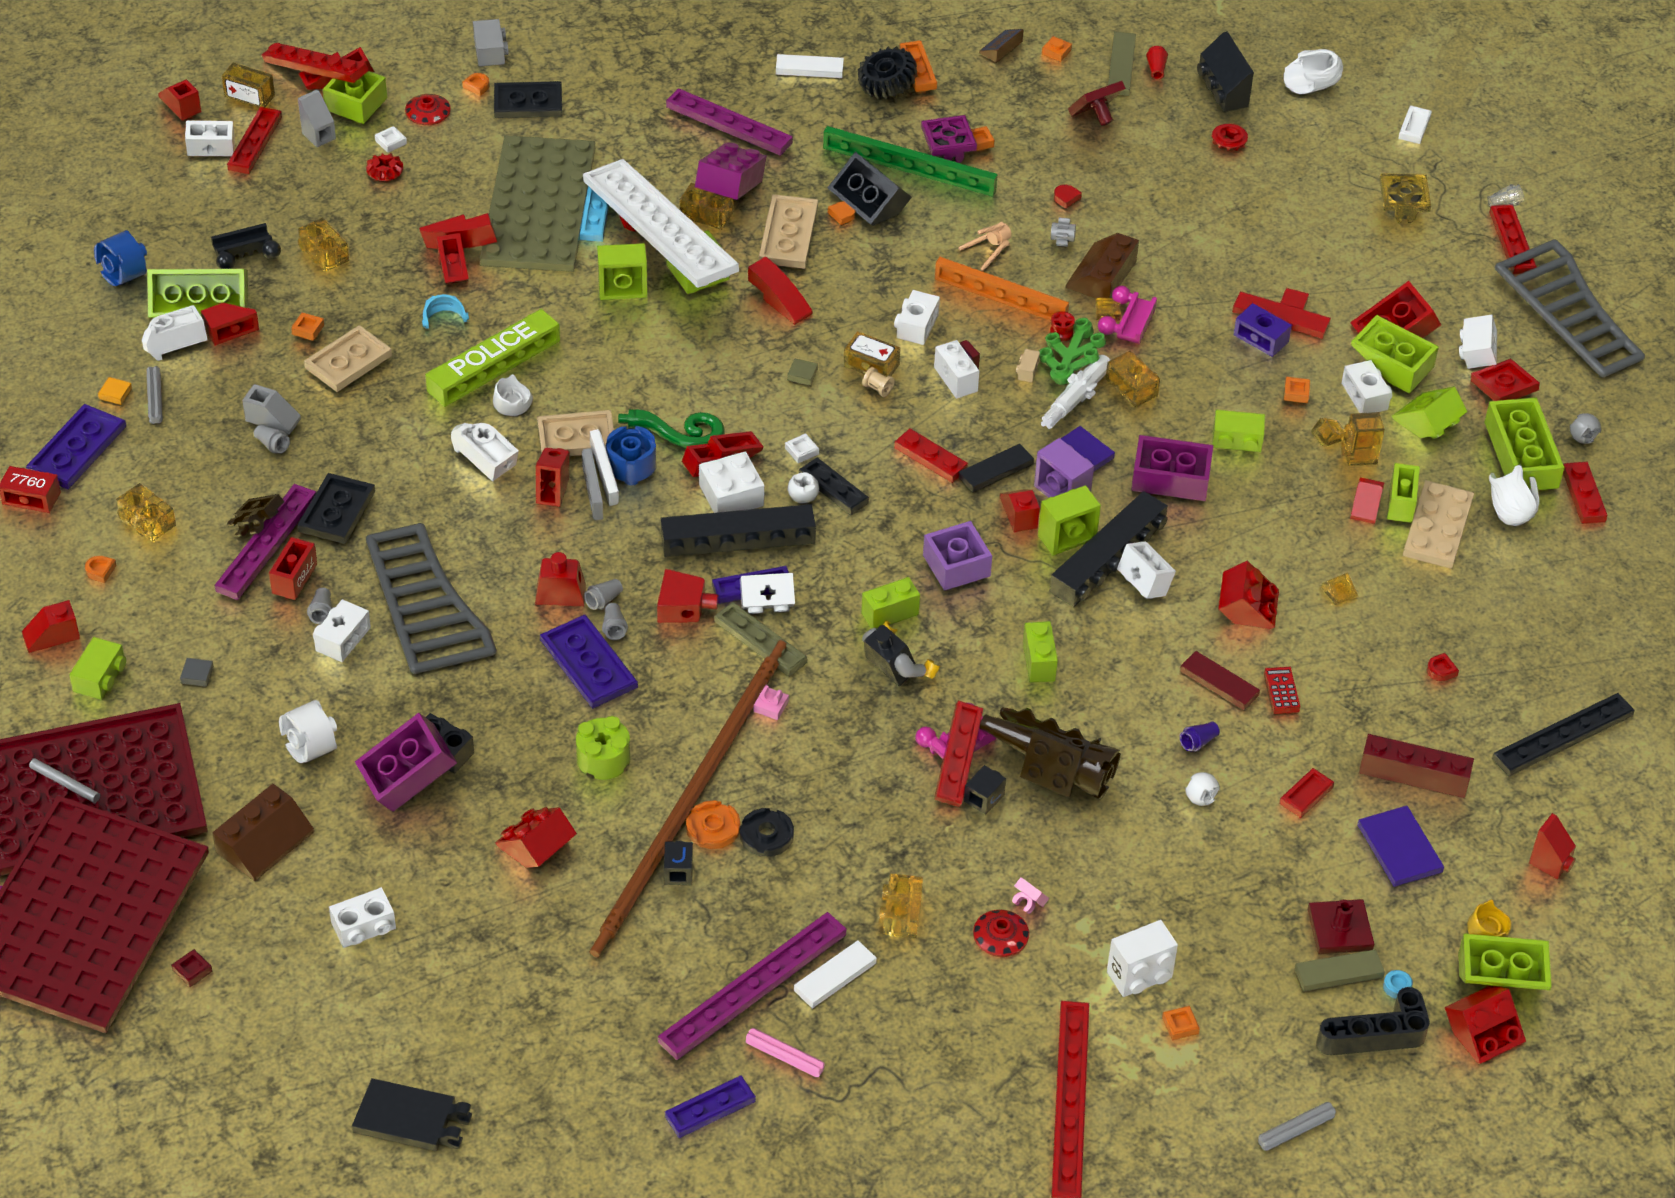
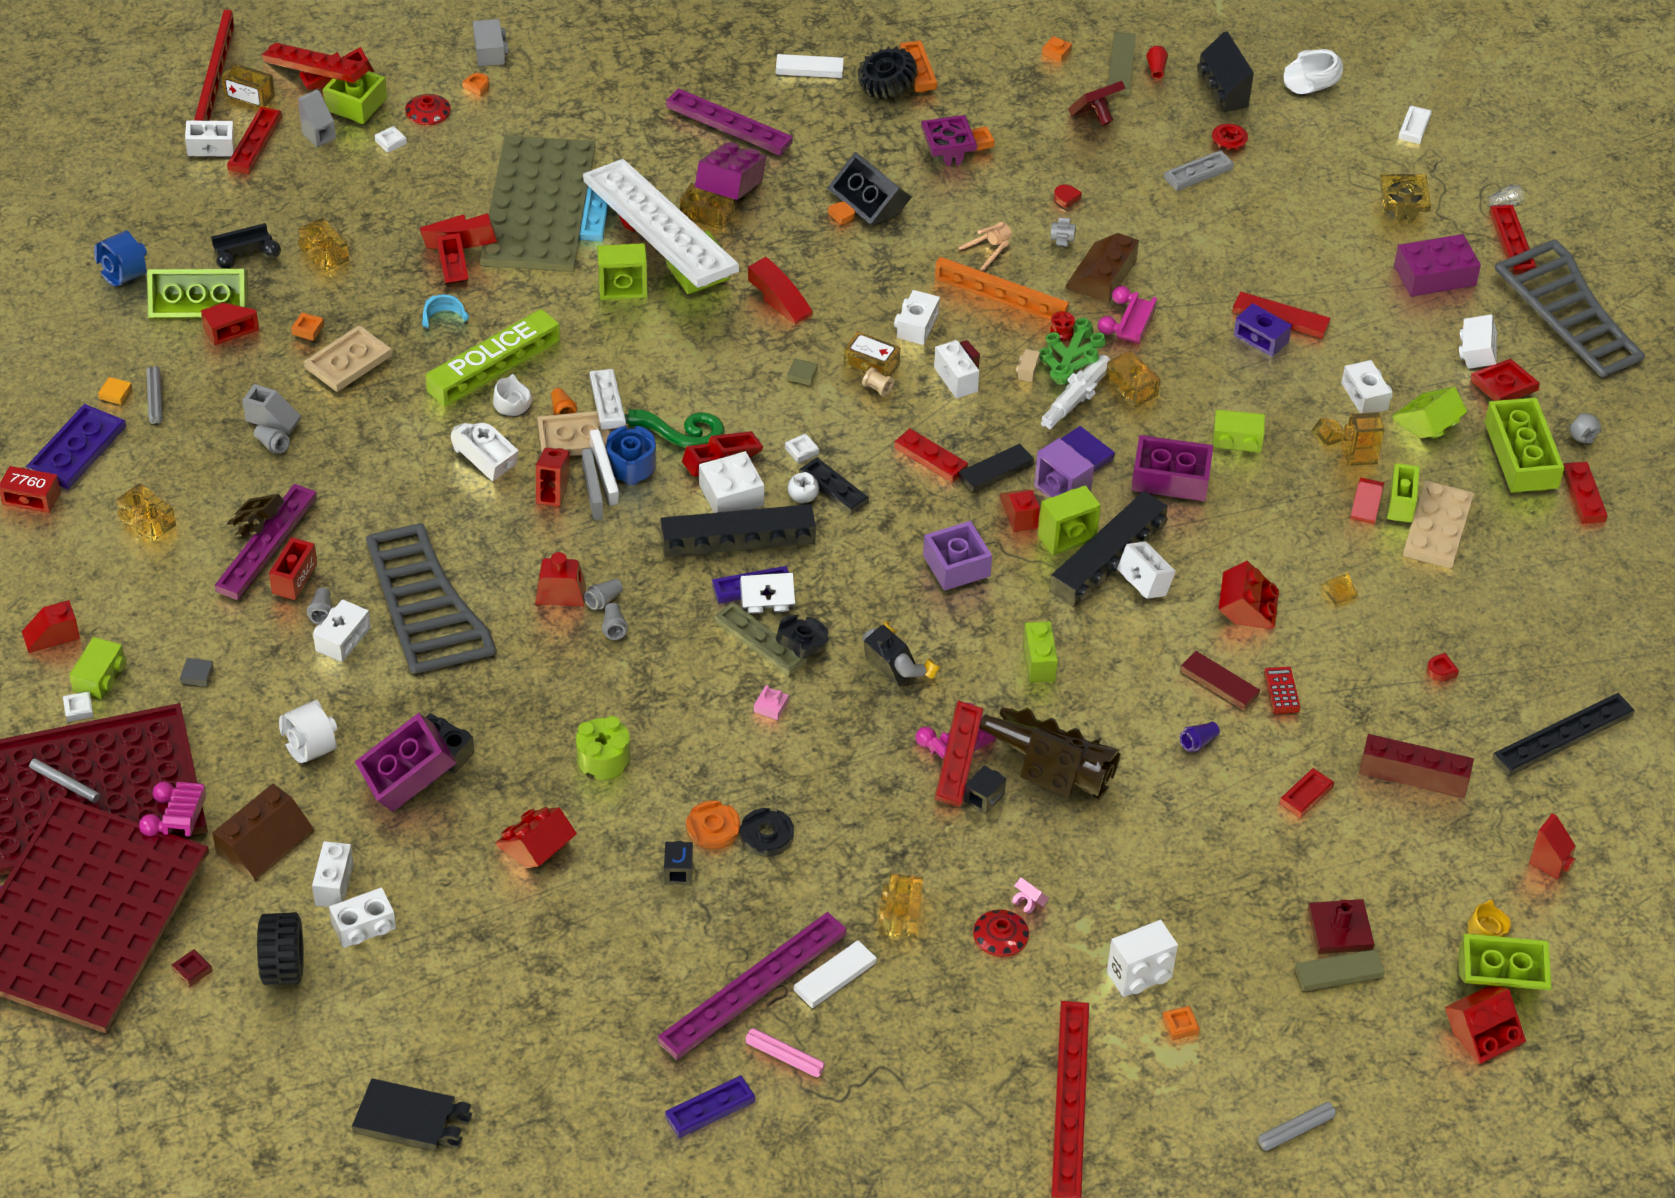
(78, 706): none -> white tile
(100, 568): orange tile -> none
(174, 332): white piece -> none
(182, 99): red slope -> none
(182, 811): none -> dark pink gear
(215, 67): none -> red tile
(280, 948): none -> black tyre
(332, 874): none -> white brick
(336, 508): black plate -> none
(384, 173): red gear -> none
(528, 99): black tile -> none
(562, 402): none -> orange cone
(588, 661): dark purple tile -> none
(607, 399): none -> white tile
(683, 598): red torso -> none
(687, 801): dark orange axle -> none
(789, 230): tan plate -> none
(802, 636): none -> black plate
(890, 603): lime brick -> none
(910, 161): green plate -> none
(1002, 44): reddish brown slope -> none
(1107, 307): clear yellow tile -> none
(1198, 170): none -> light grey tile
(1202, 788): white piece -> none
(1295, 298): red tile -> none
(1296, 389): orange plate -> none
(1395, 981): medium azure tile -> none
(1396, 353): lime slope -> none
(1400, 846): dark purple tile -> none
(1404, 308): red slope -> none
(1404, 1026): black beam -> none
(1437, 265): none -> magenta brick
(1512, 497): white hair -> none

